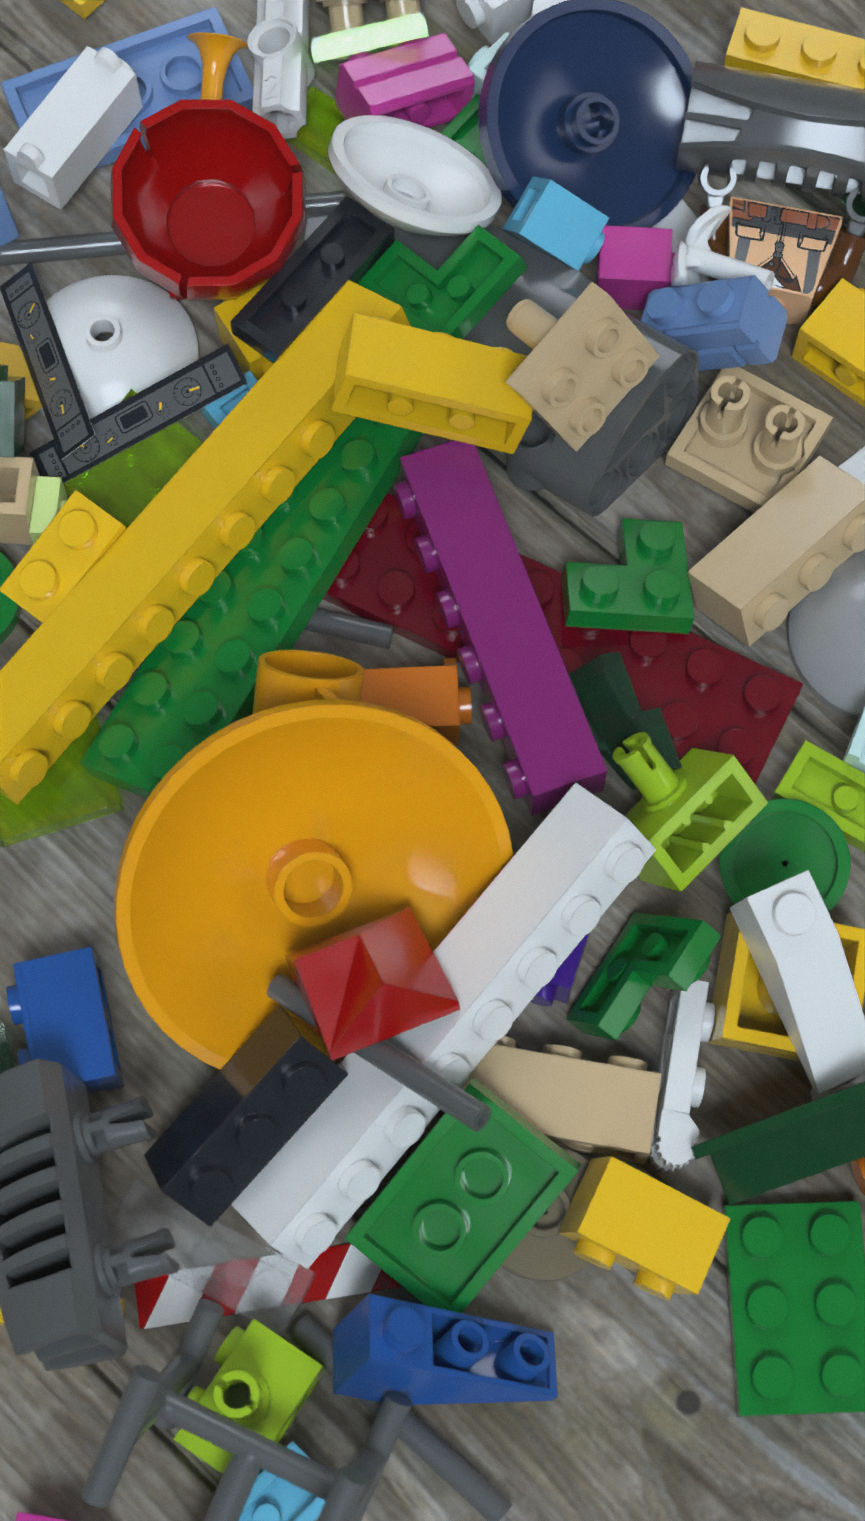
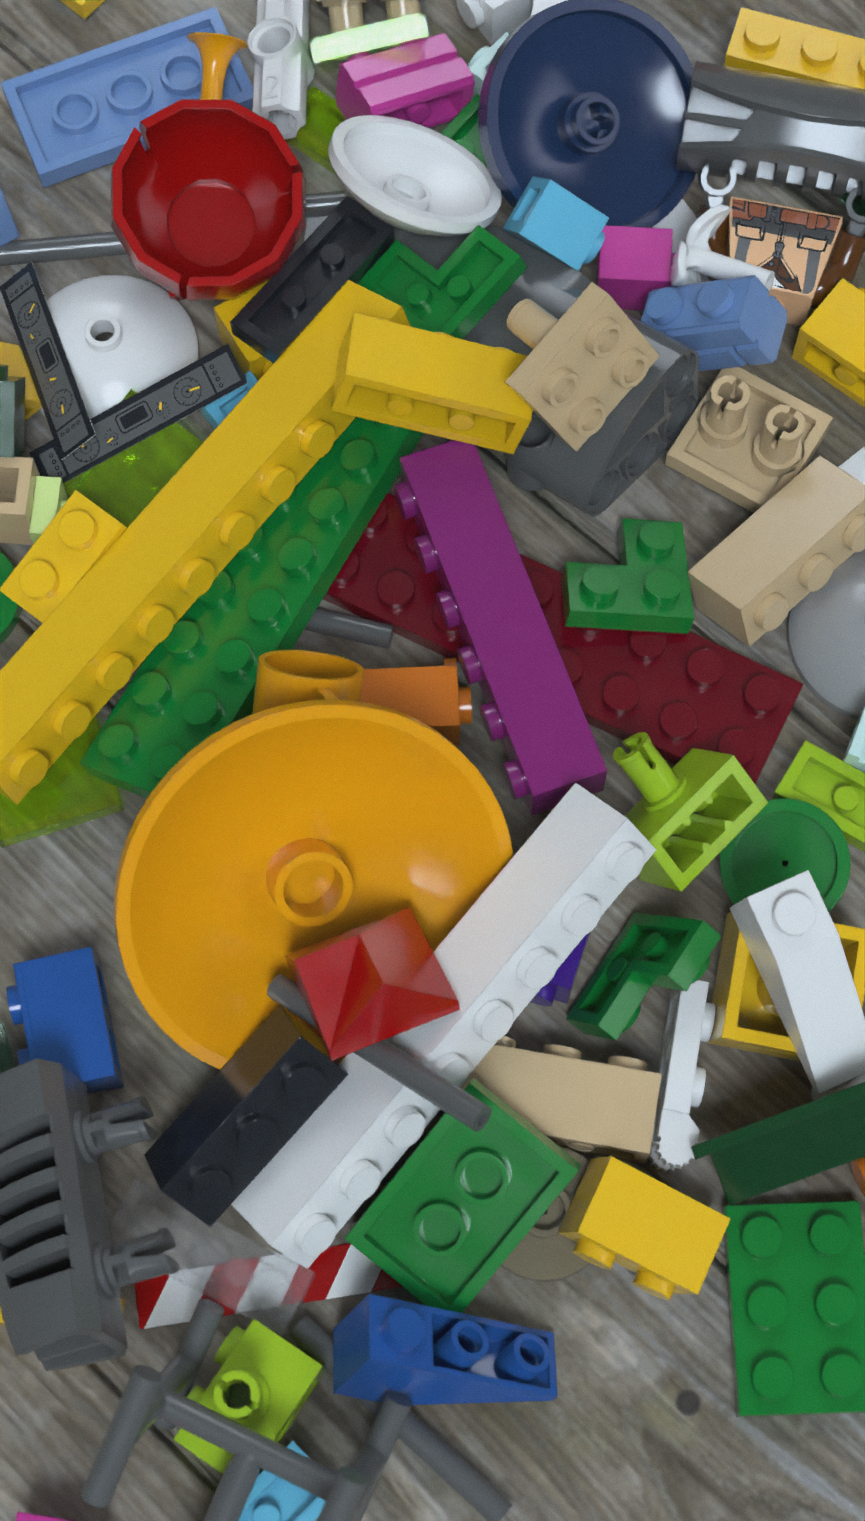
(74, 126): white brick -> none
(616, 713): clear green slope -> none

